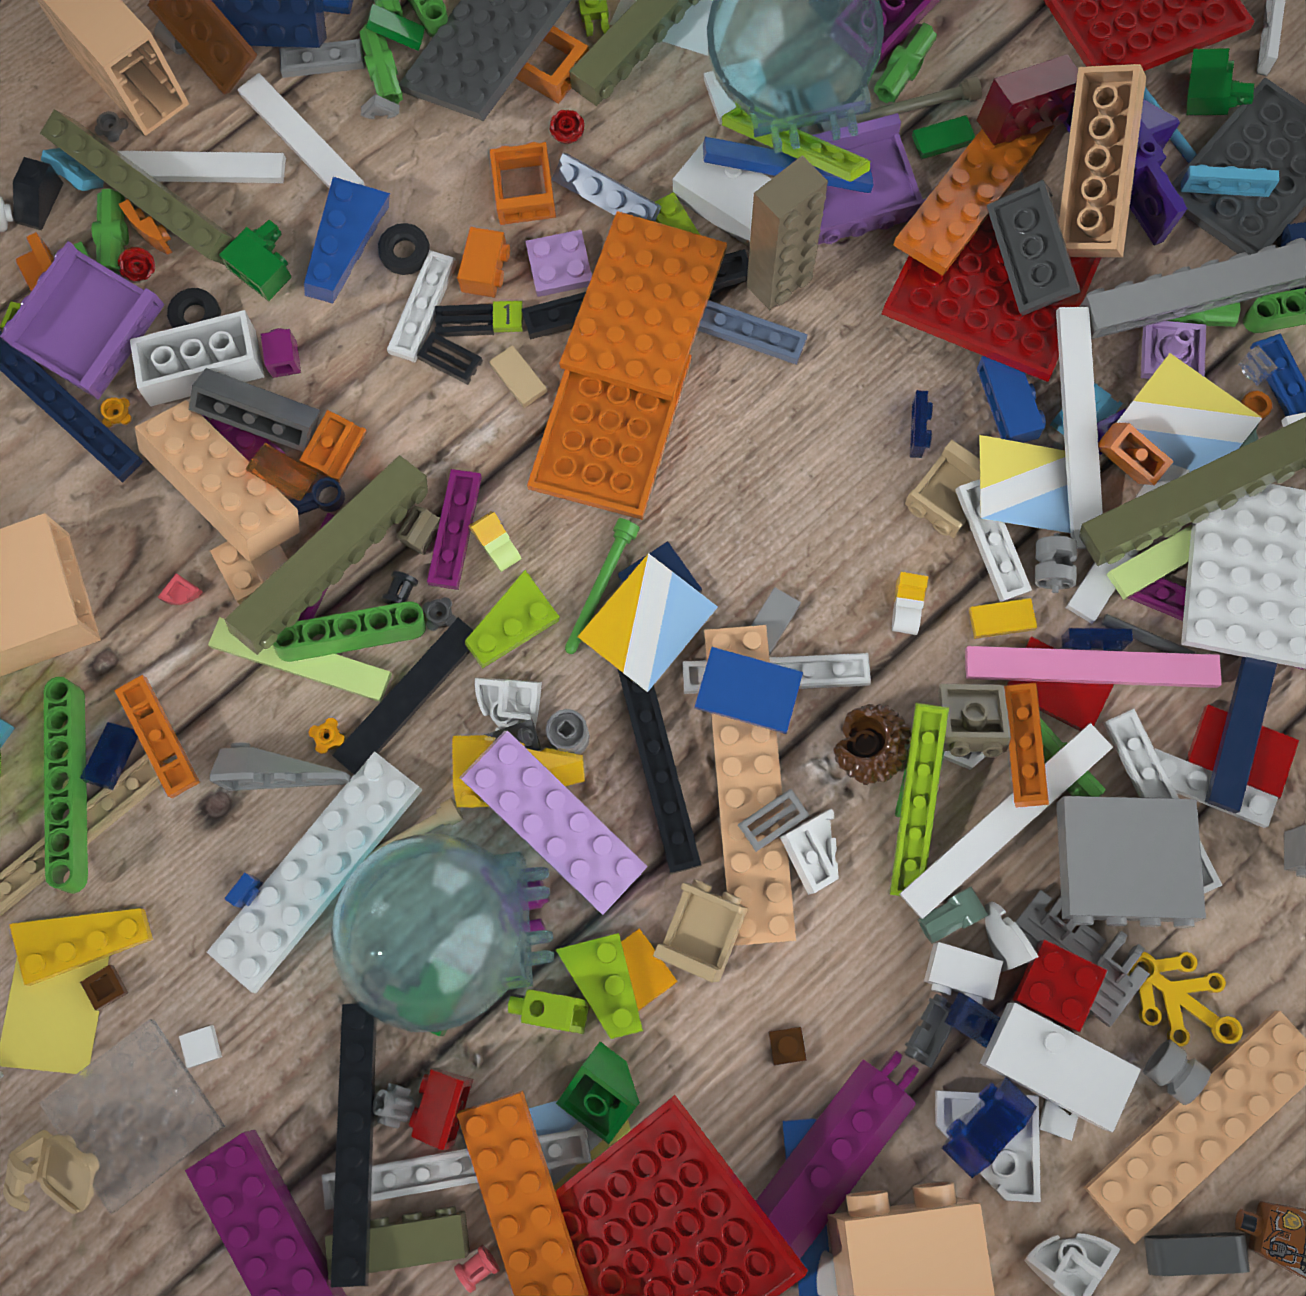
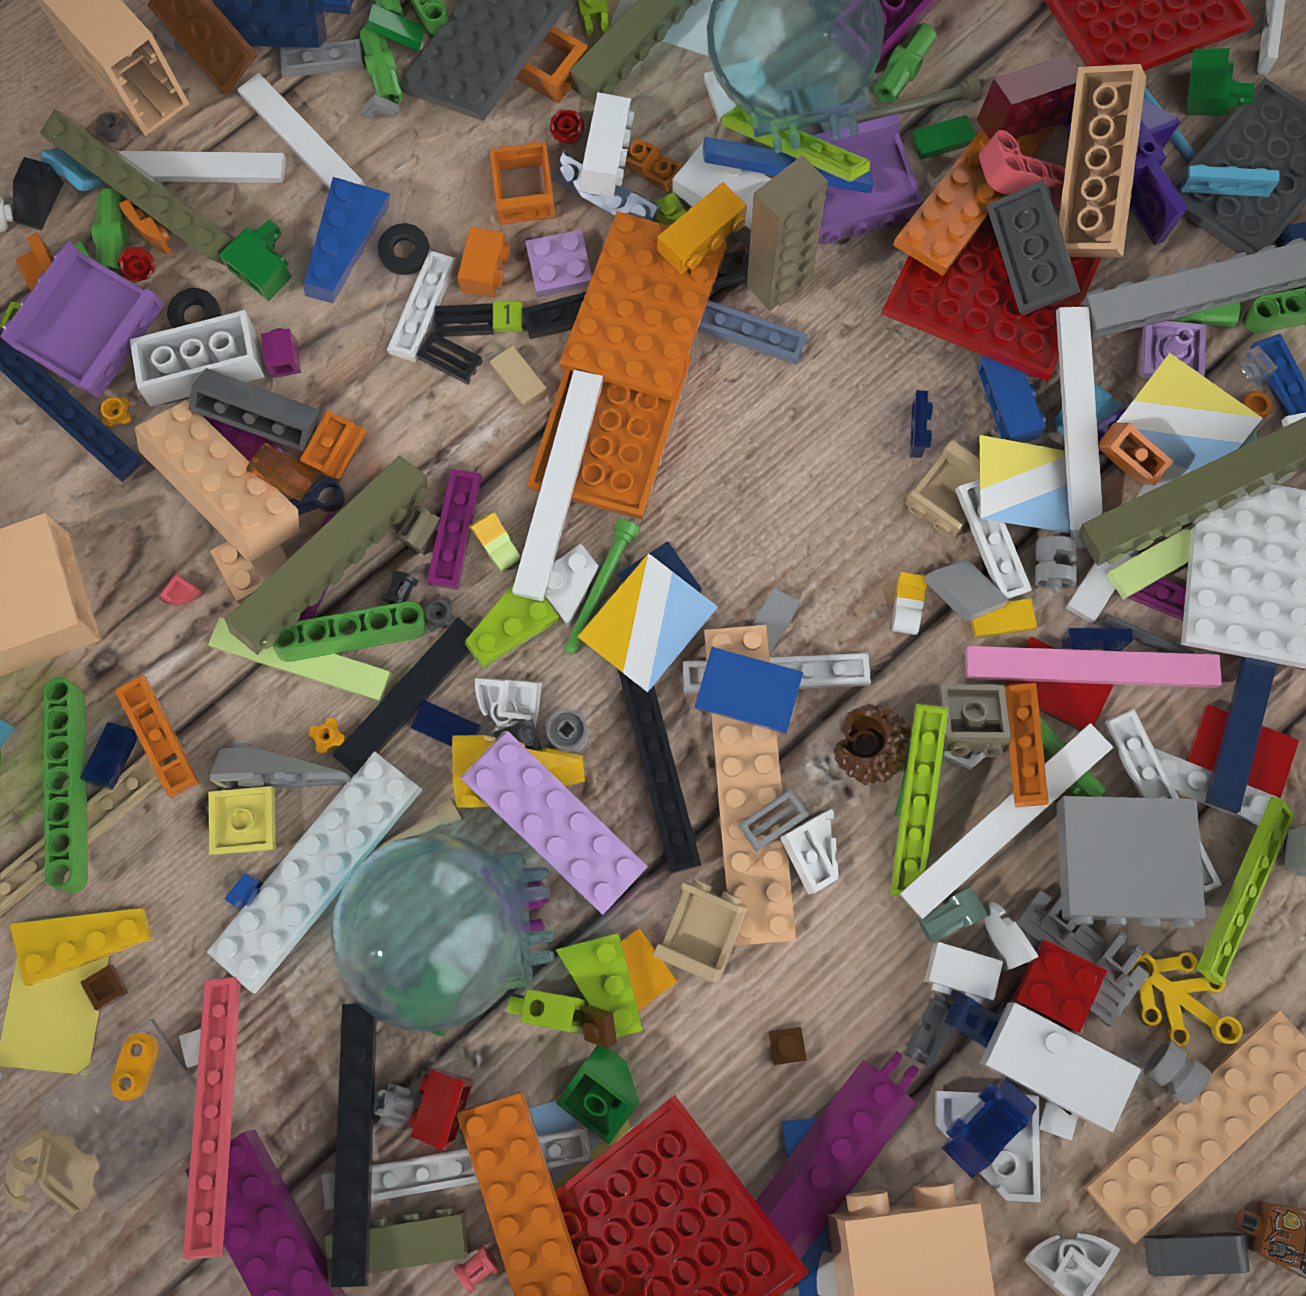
(135, 1067): none -> light orange plate
(212, 1120): none -> coral plate
(242, 821): none -> light yellow plate
(442, 724): none -> clear blue plate
(557, 486): none -> white tile
(570, 581): none -> white wing
(598, 1026): none -> reddish brown plate
(605, 145): none -> white brick
(648, 163): none -> orange slope
(702, 228): none -> light orange brick
(966, 590): none -> light grey tile
(1011, 171): none -> coral beam
(1245, 891): none -> lime tile

